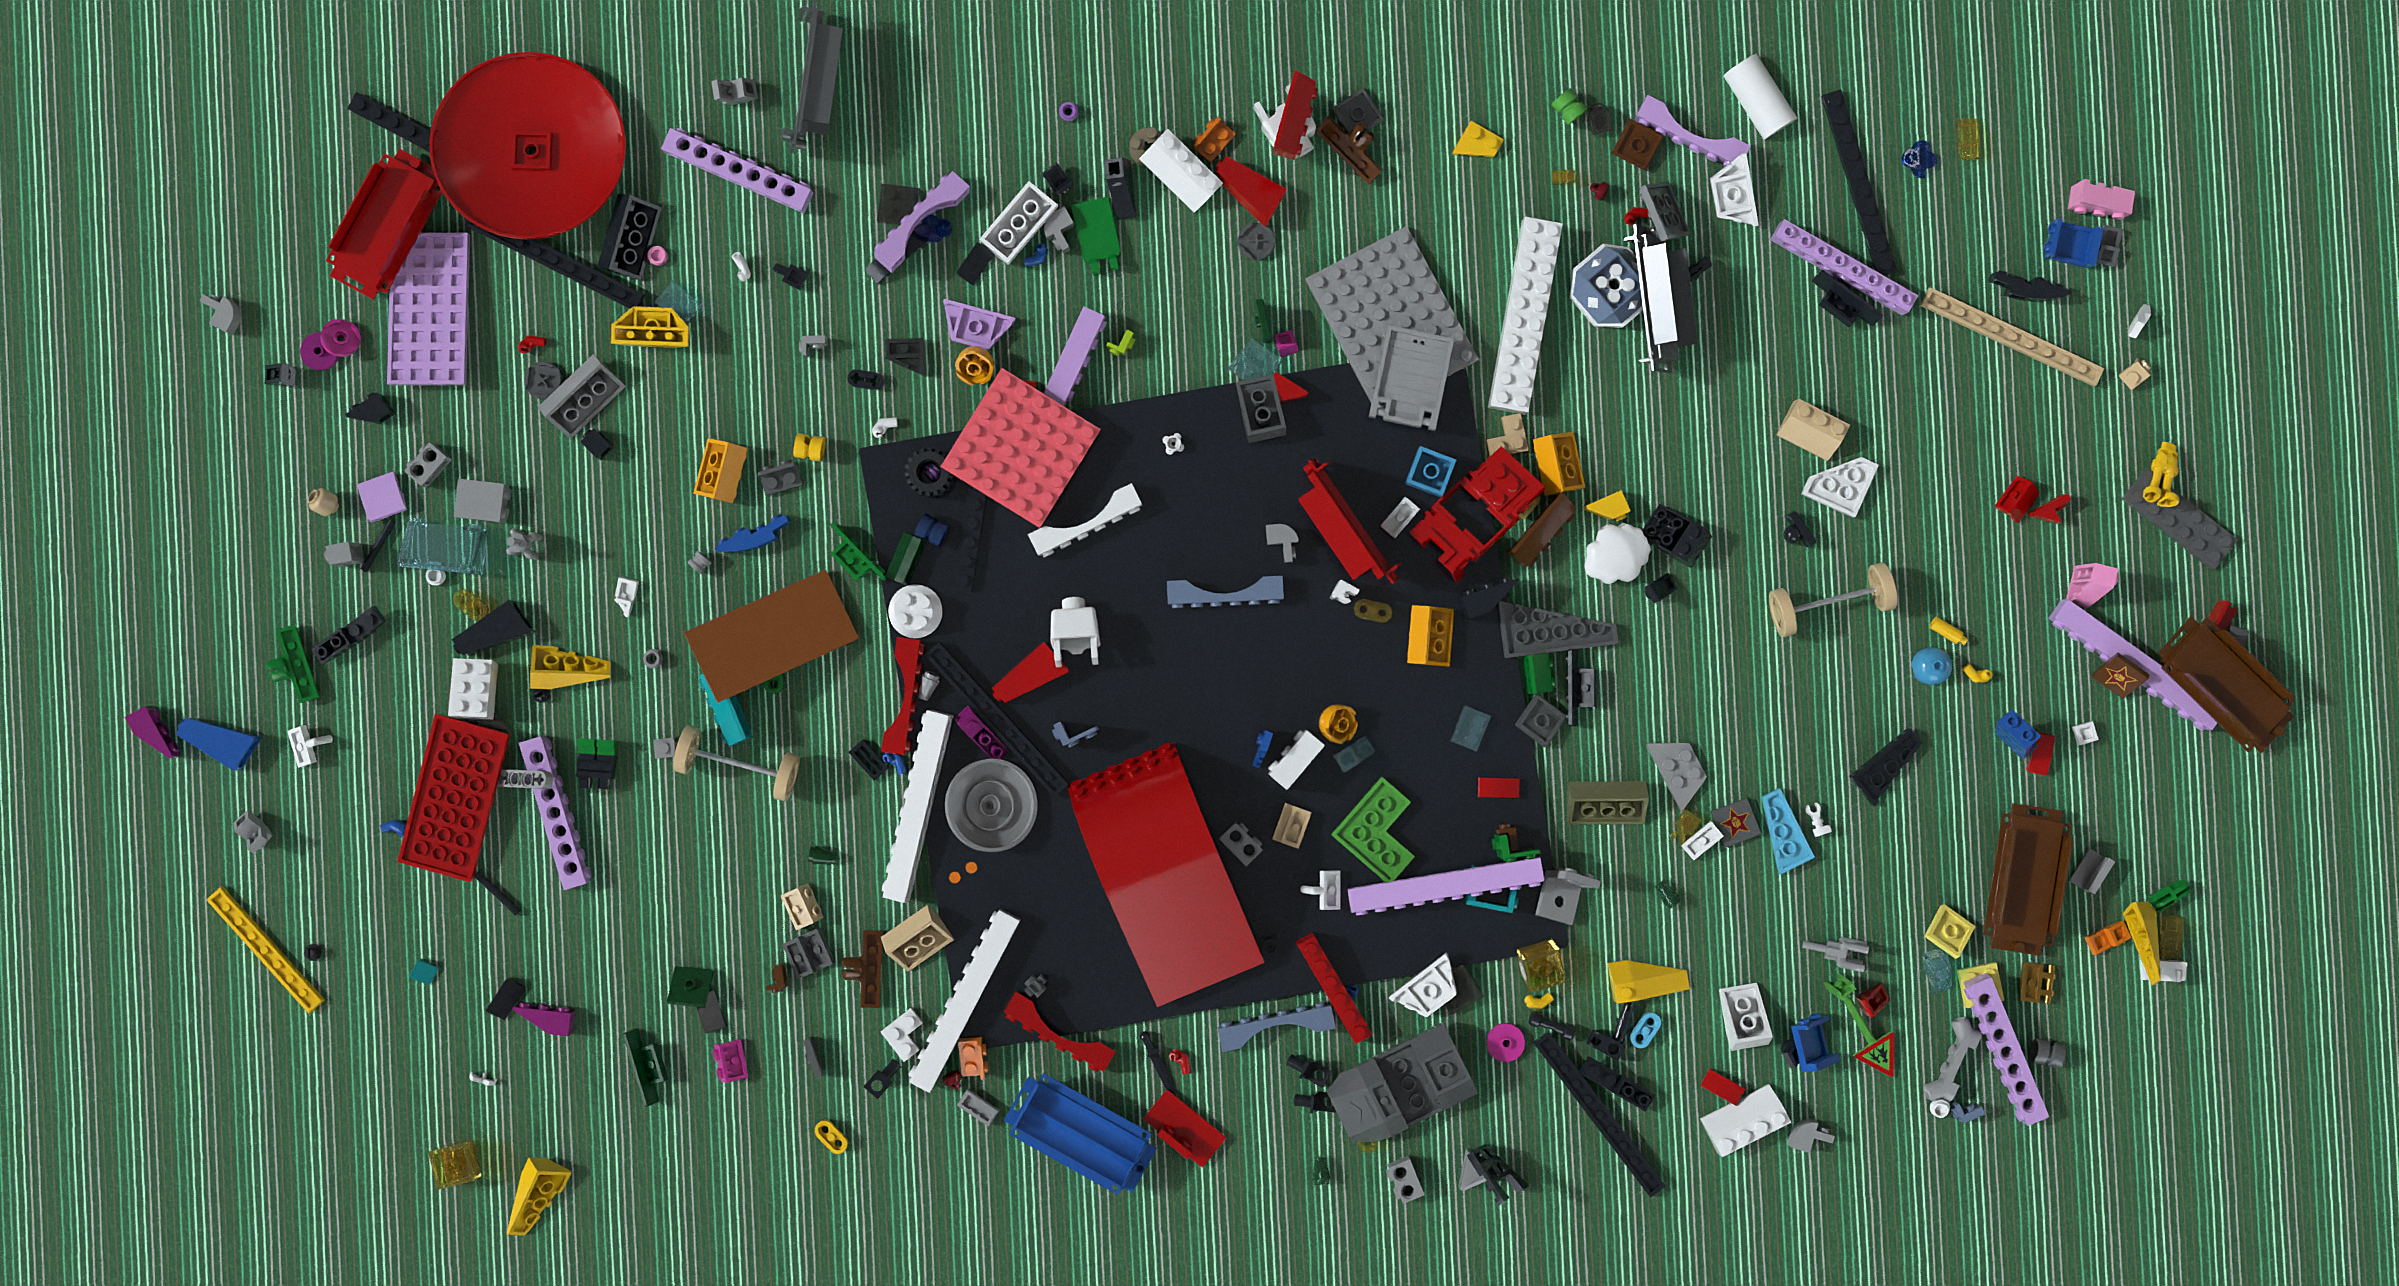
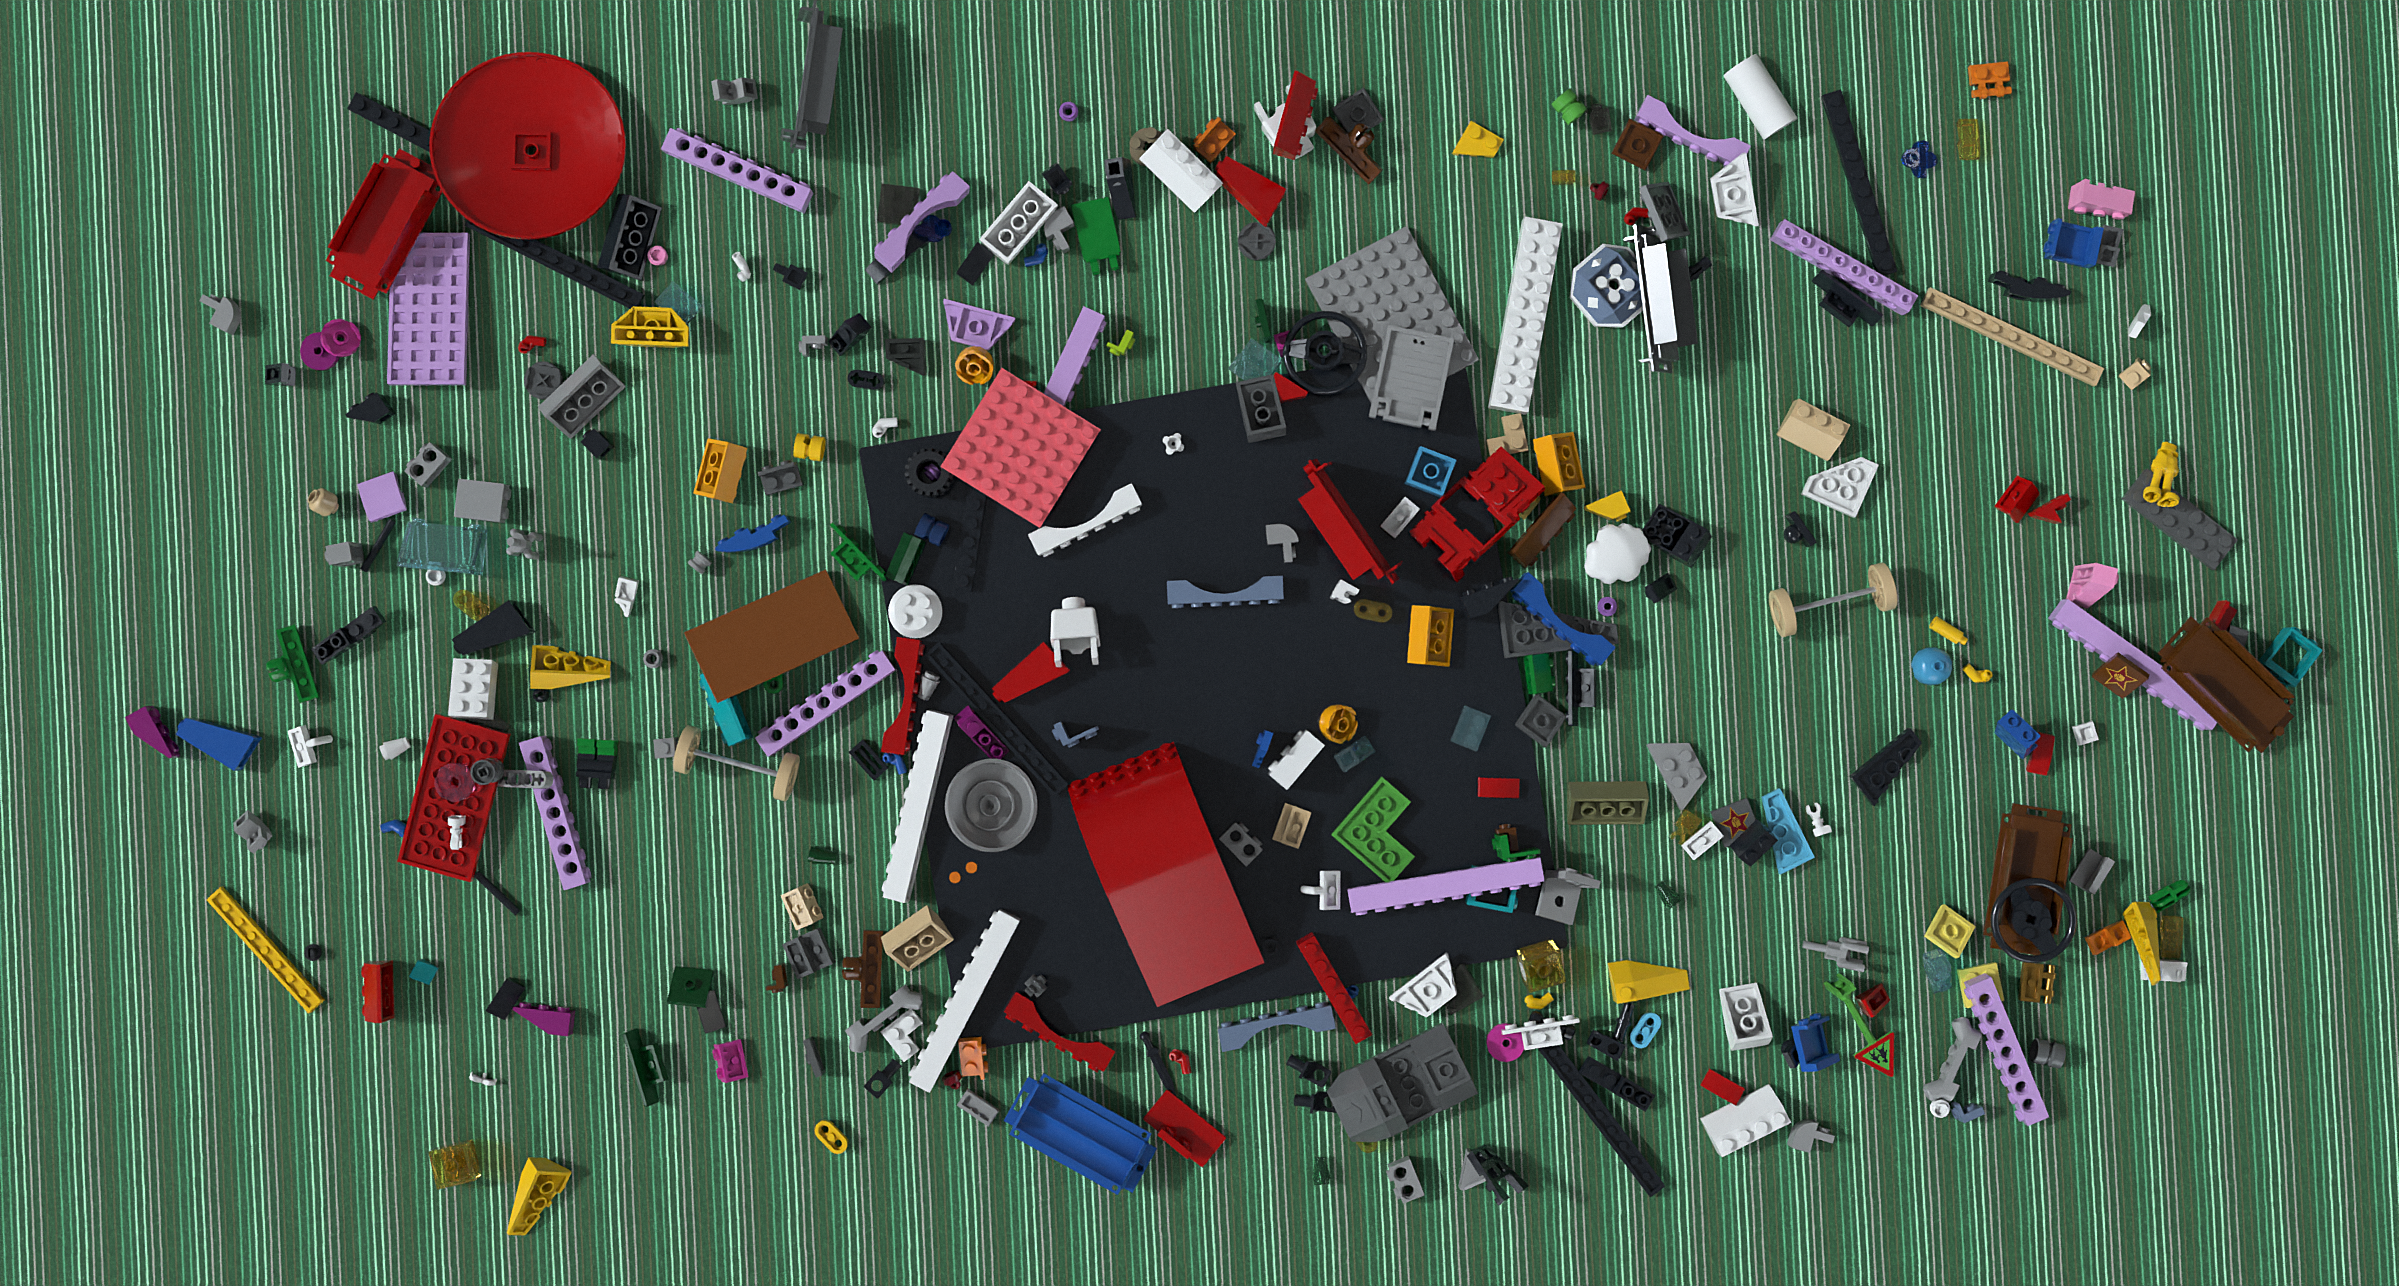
(378, 991): none -> red slope
(394, 748): none -> white cone
(450, 792): none -> clear pink plate
(456, 839): none -> white piece
(487, 771): none -> dark grey wheel
(766, 737): none -> lavender brick
(849, 334): none -> black slope
(901, 999): none -> light grey plate
(1339, 352): none -> black piece
(1532, 594): none -> blue arch
(1541, 1034): none -> white bracket
(1602, 610): none -> medium lavender plate
(1753, 842): none -> black brick
(1989, 73): none -> orange plate
(2038, 928): none -> black piece
(2303, 666): none -> teal window

